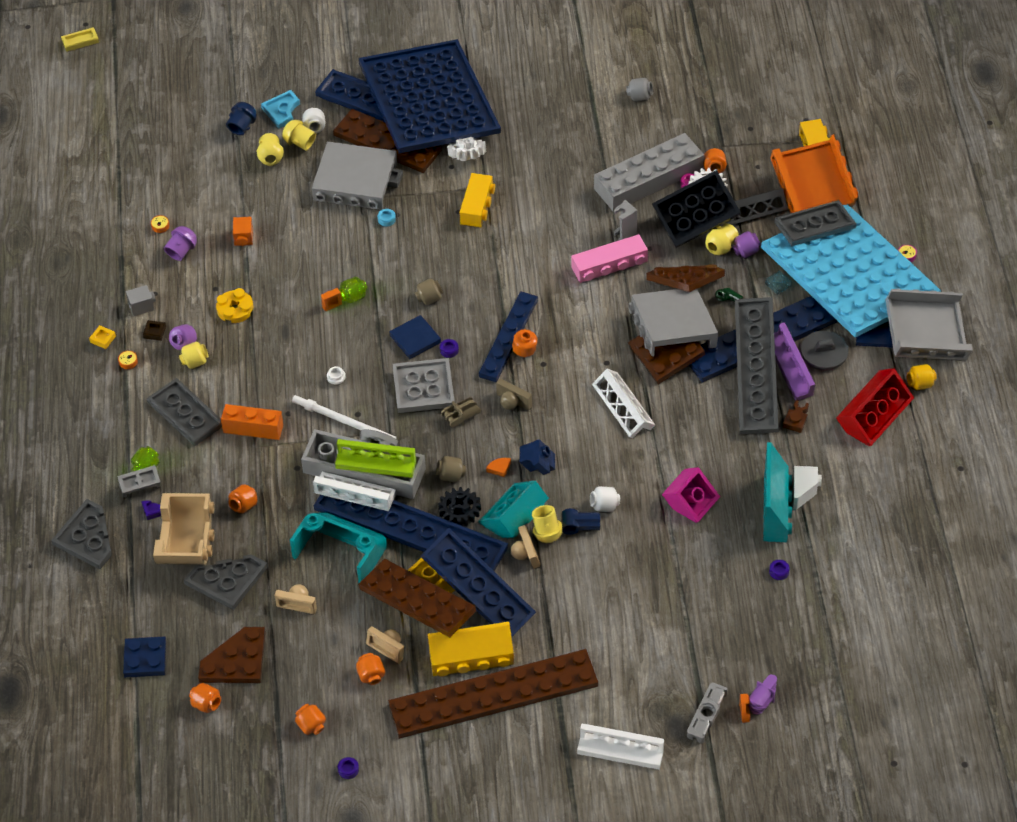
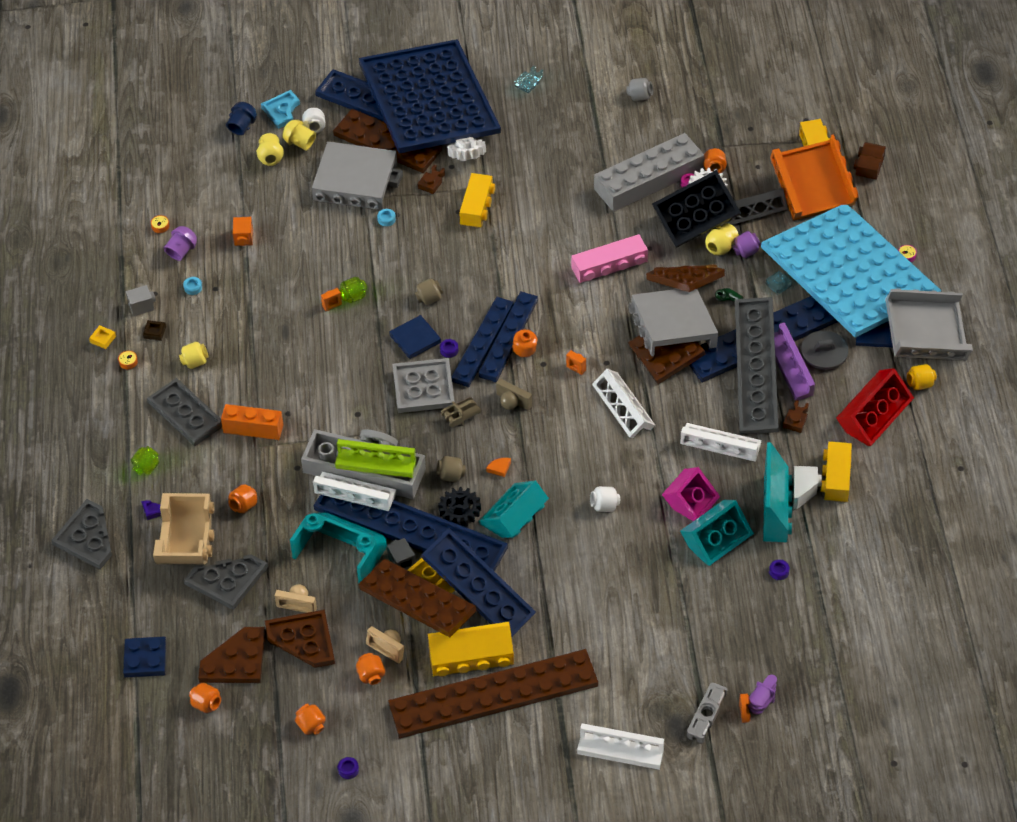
(80, 39): light yellow tile -> none
(138, 480): light grey hinge -> none
(182, 336): medium lavender head -> none
(192, 285): none -> medium azure tile
(234, 297): yellow plate -> none
(303, 637): none -> reddish brown plate
(311, 406): white bar -> none
(336, 375): white plate -> none
(401, 553): none -> dark grey brick
(431, 181): none -> reddish brown plate
(482, 342): none -> dark blue plate
(525, 548): tan tile -> none
(529, 81): none -> clear light blue plate
(537, 457): dark blue brick -> none
(547, 527): light yellow piece -> none
(573, 521): dark blue piece -> none
(576, 362): none -> orange plate
(627, 219): light grey hinge -> none
(717, 531): none -> teal slope
(720, 442): none -> white fence
(815, 223): dark grey tile -> none
(836, 471): none -> yellow brick
(870, 160): none -> reddish brown brick

